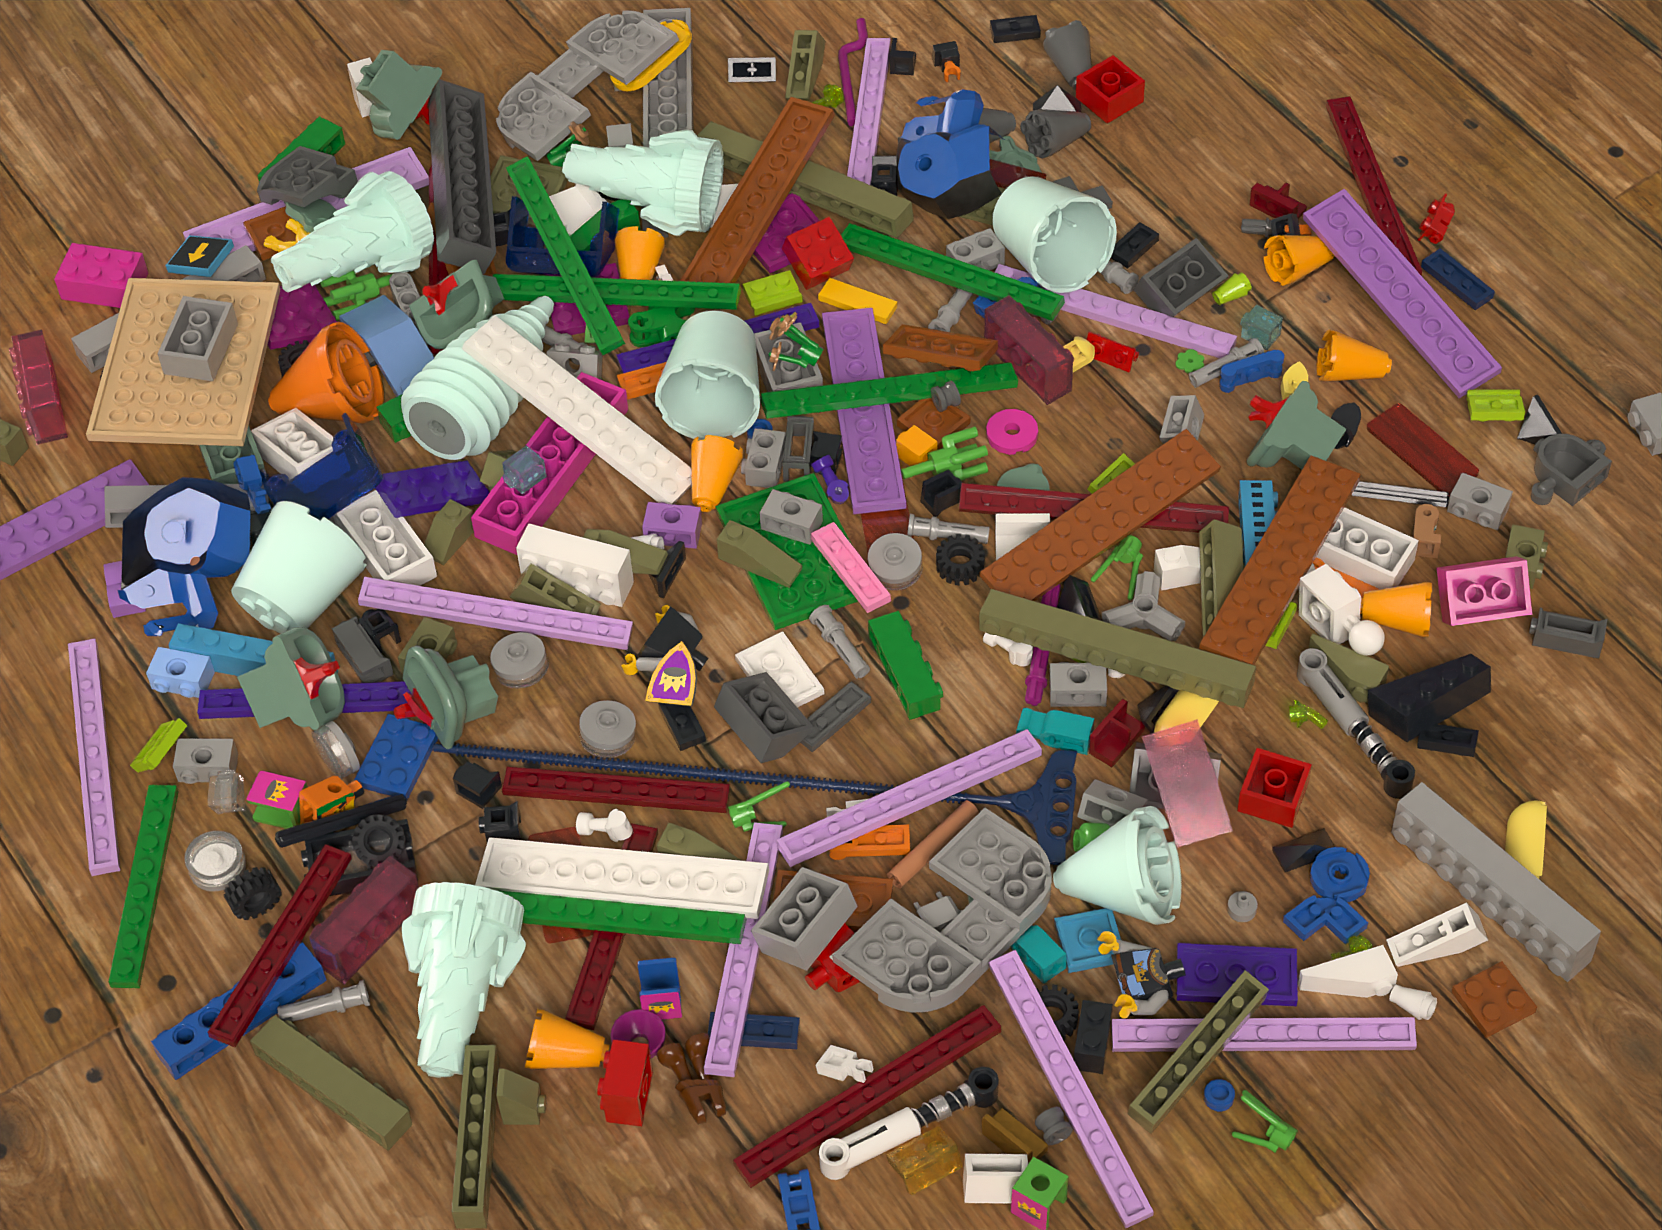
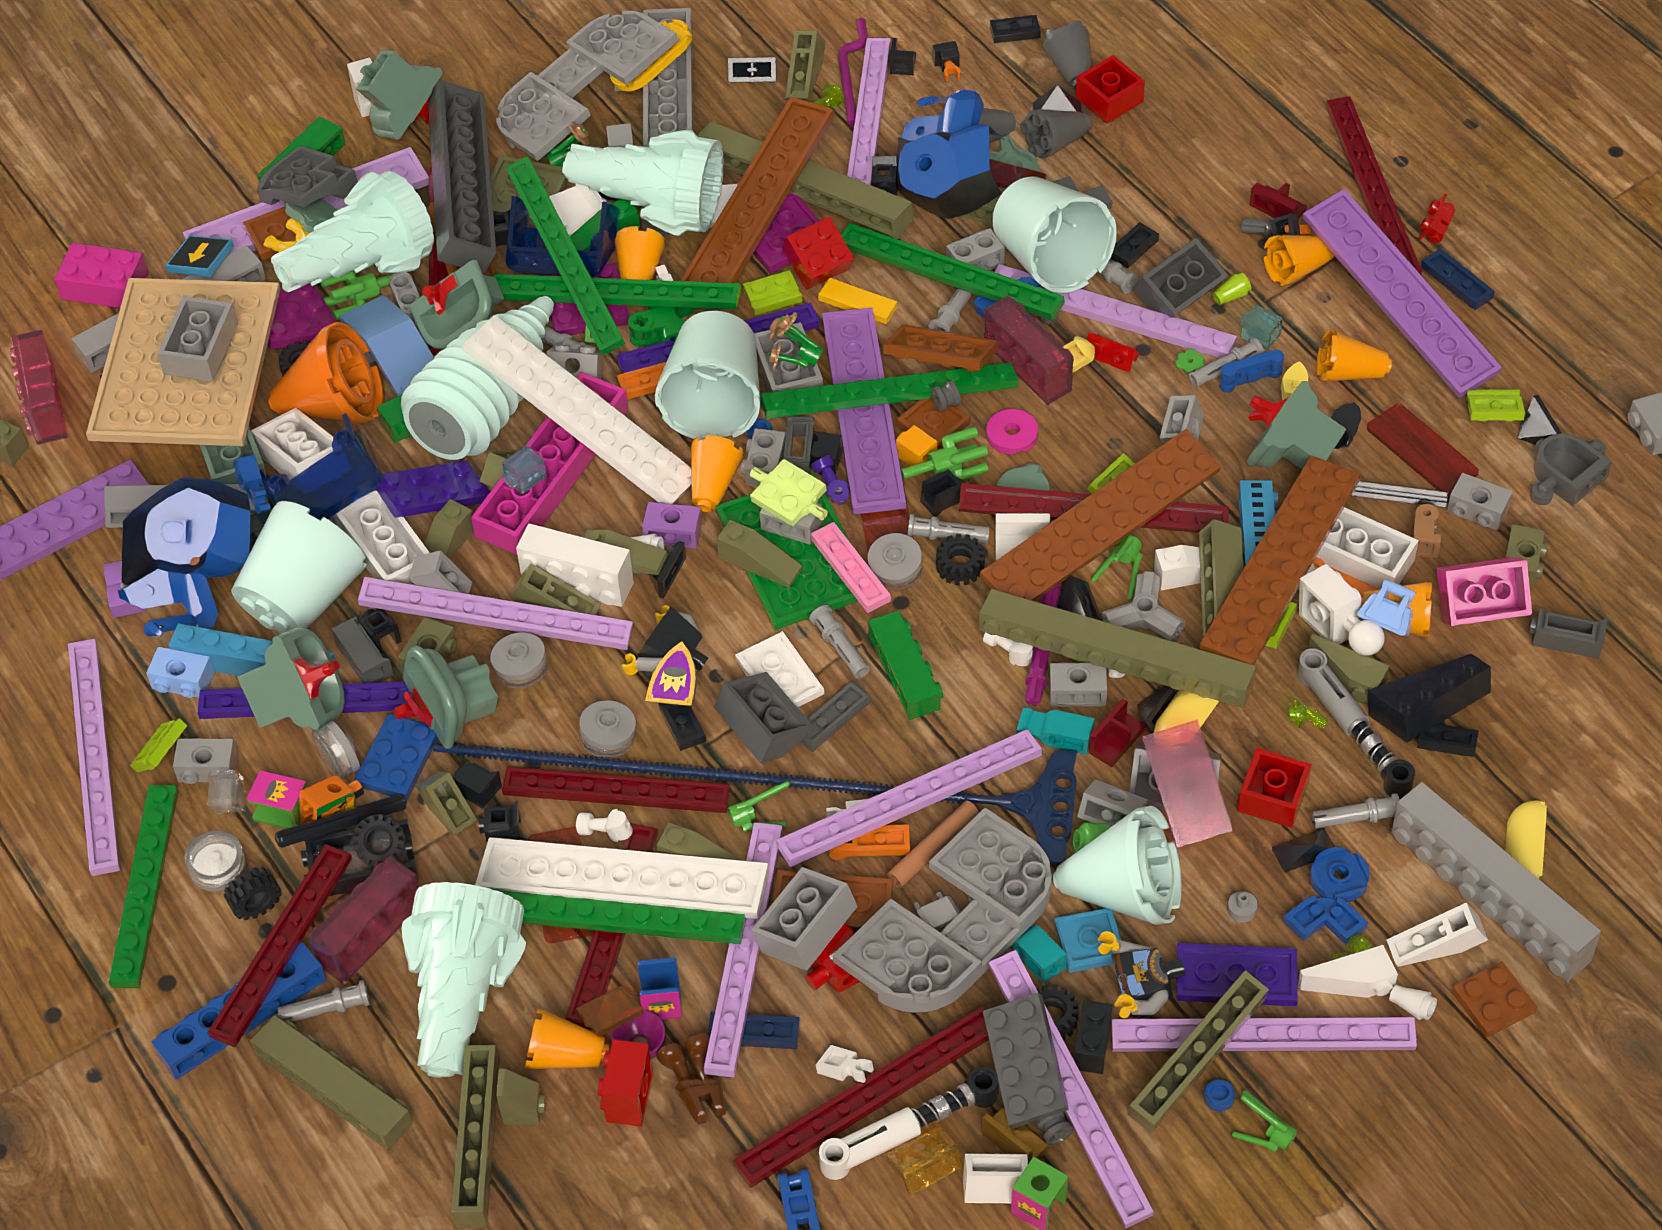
(439, 572): none -> light grey brick
(446, 802): none -> olive slope
(610, 1011): none -> clear orange piece
(788, 493): none -> yellowish green plate
(1025, 1060): none -> dark grey plate
(1370, 810): none -> light grey pin
(1387, 612): none -> light blue piece

